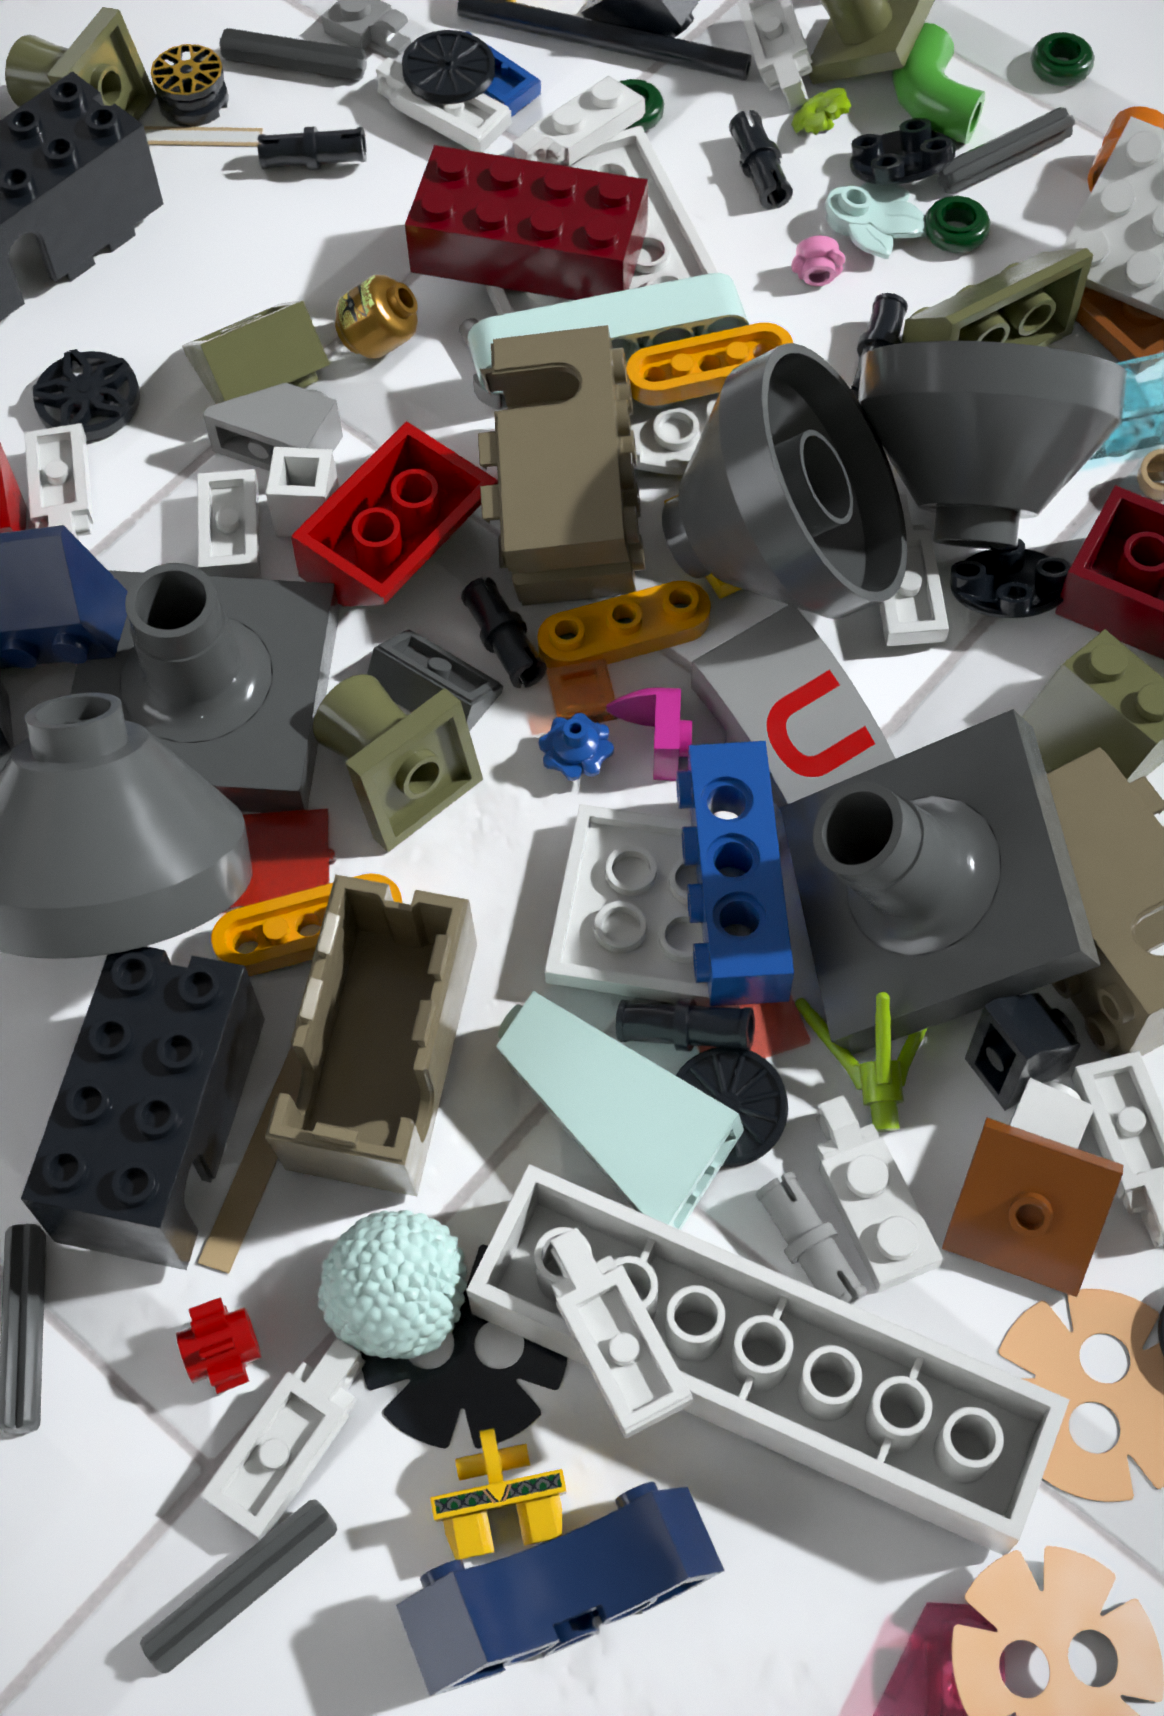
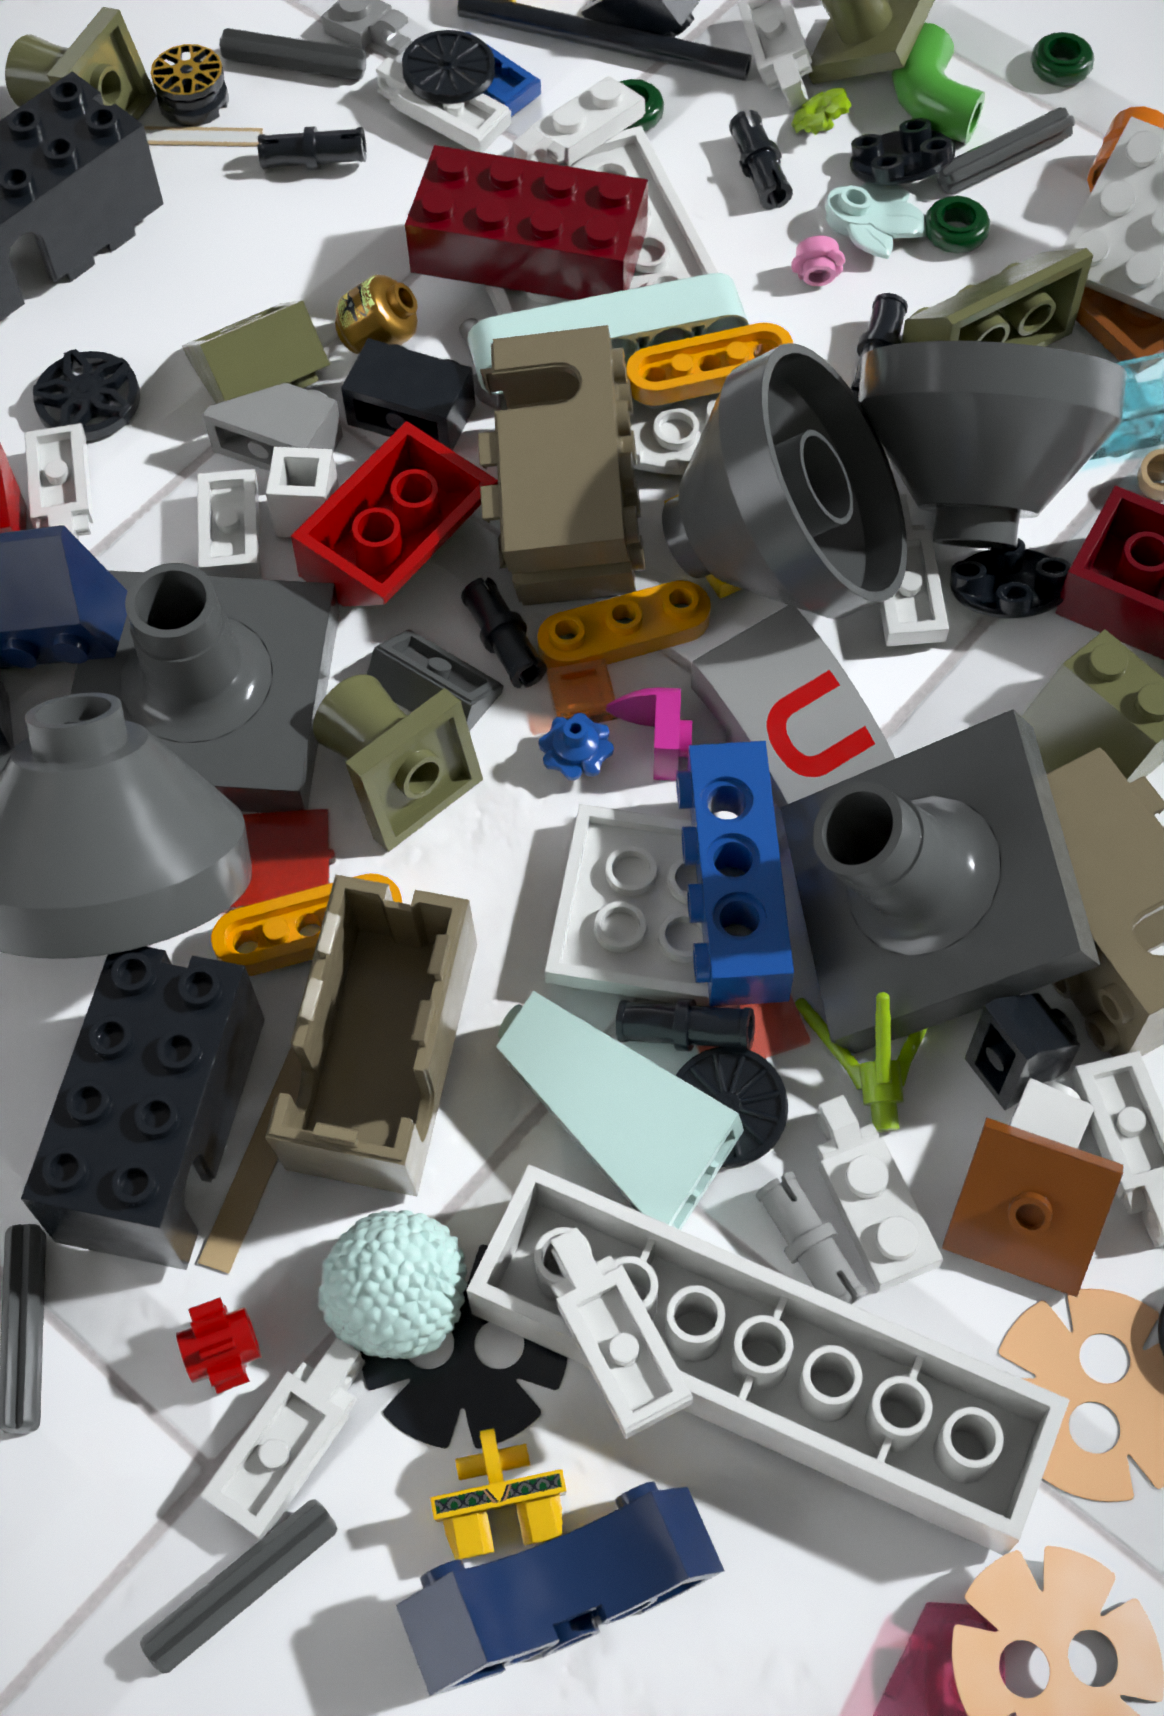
(403, 385): none -> black brick

